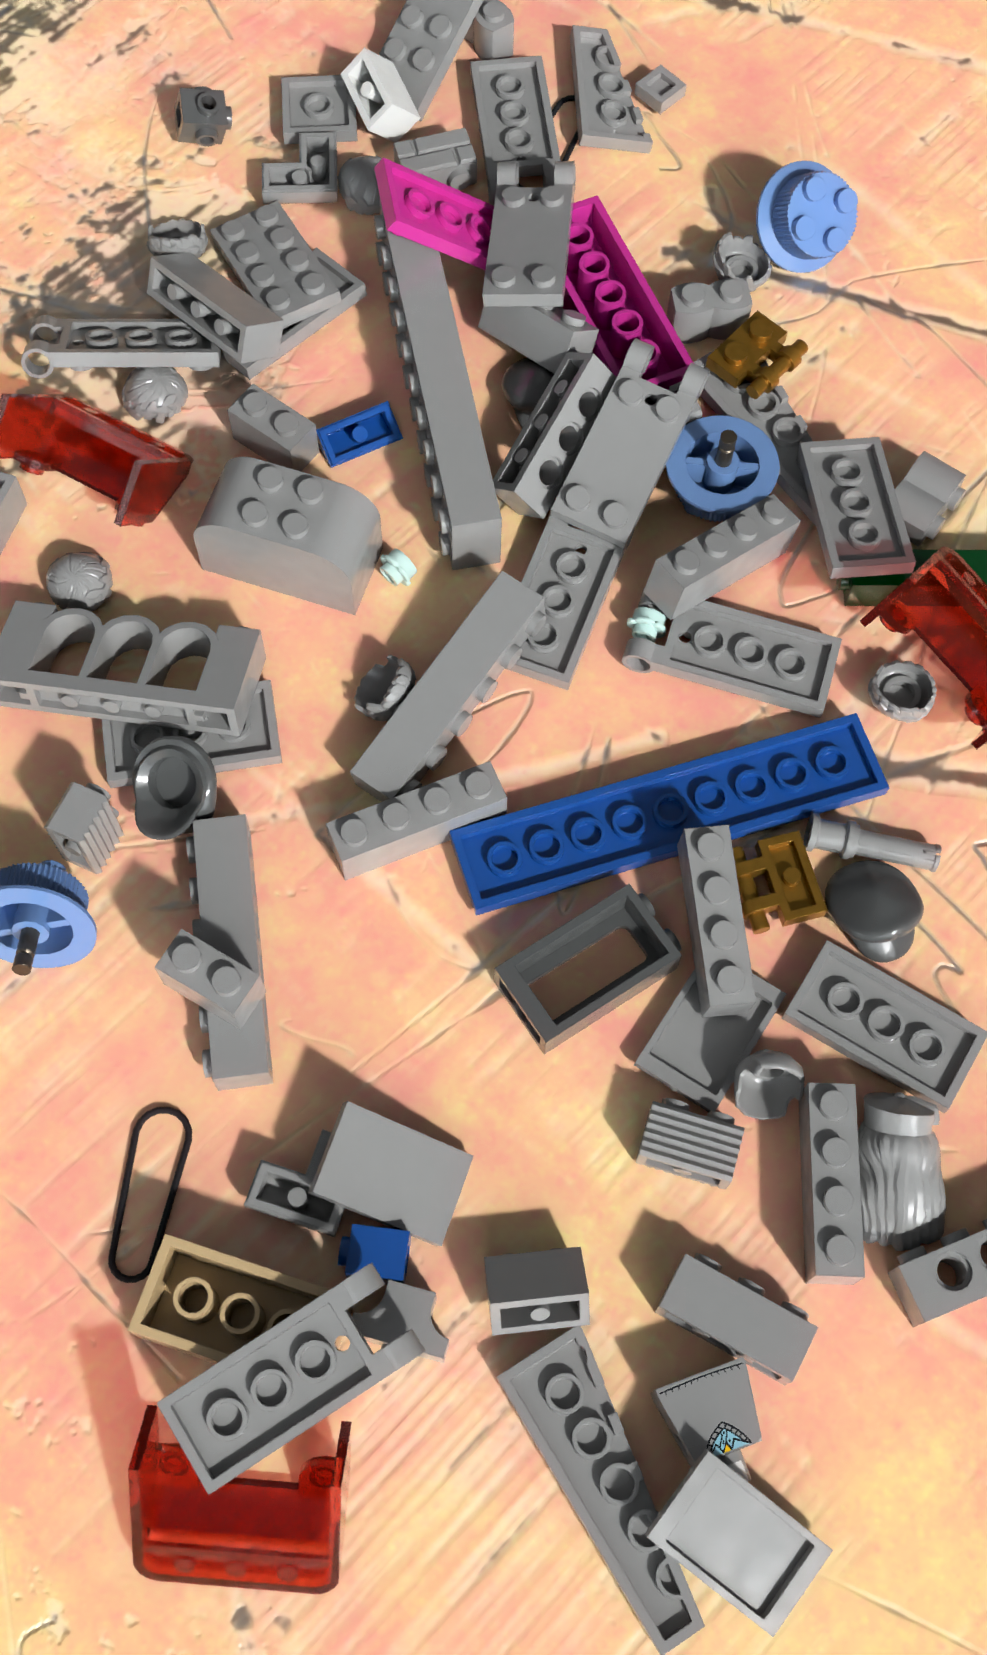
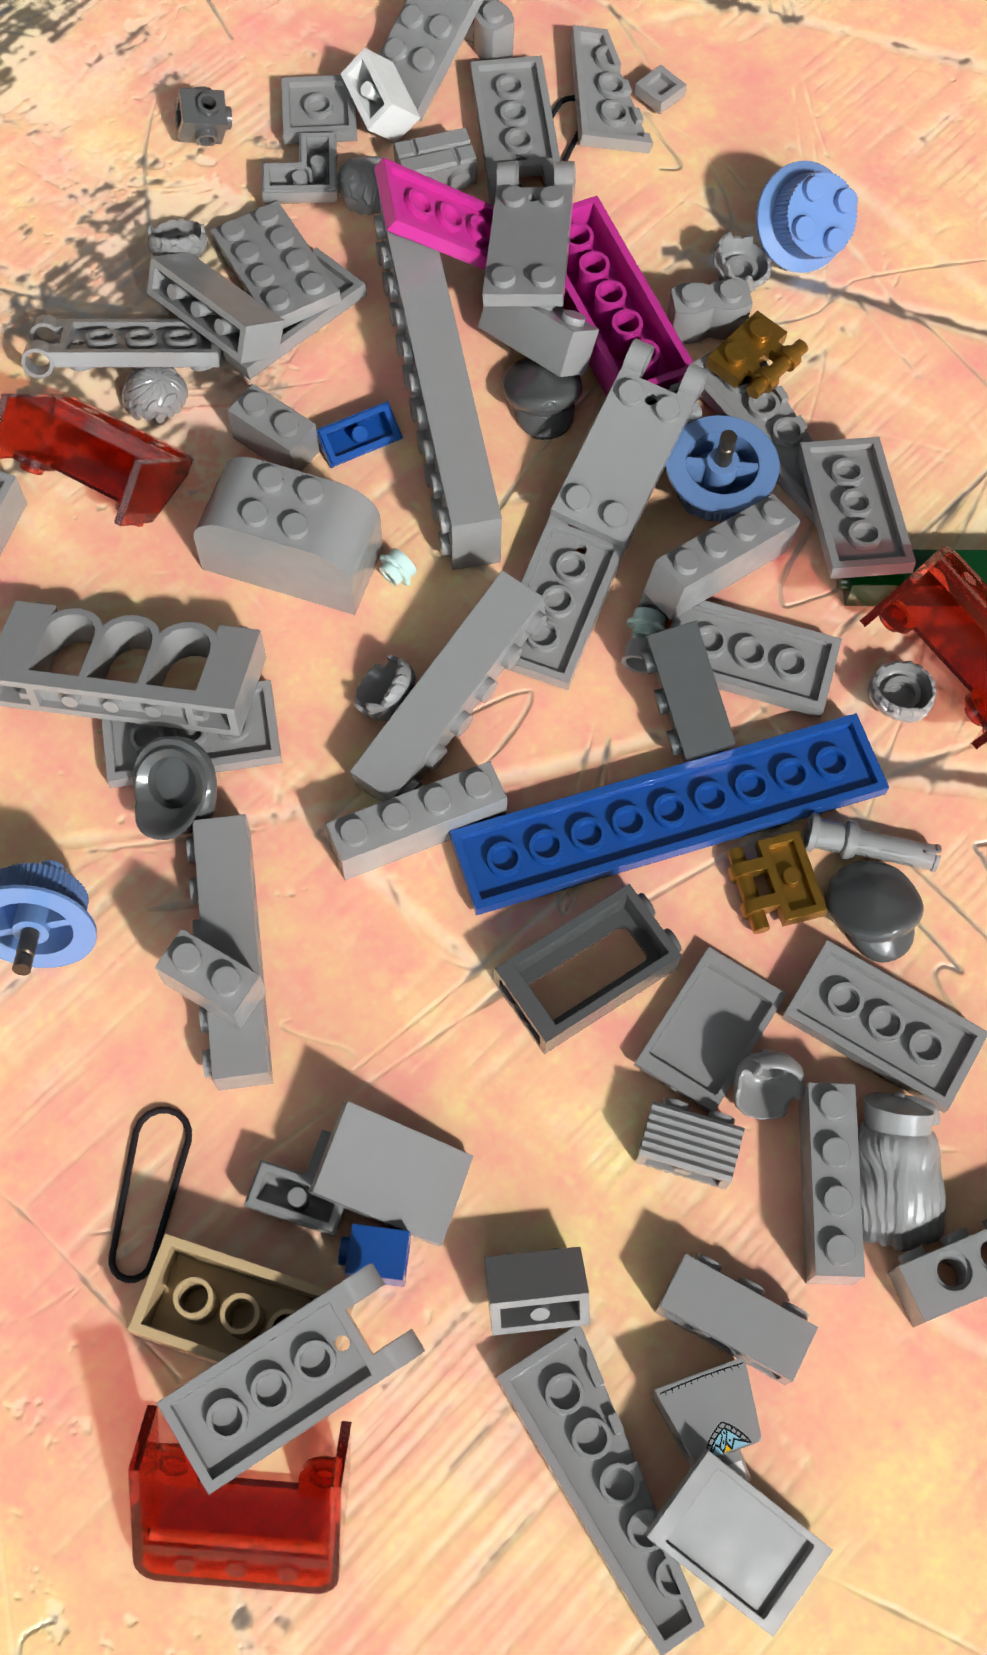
(79, 581): light grey hair -> none
(85, 826): light grey brick -> none
(398, 1312): light grey brick -> none
(553, 435): light grey brick -> none
(687, 692): none -> dark grey brick
(716, 921): light grey brick -> none
(926, 494): light grey brick -> none

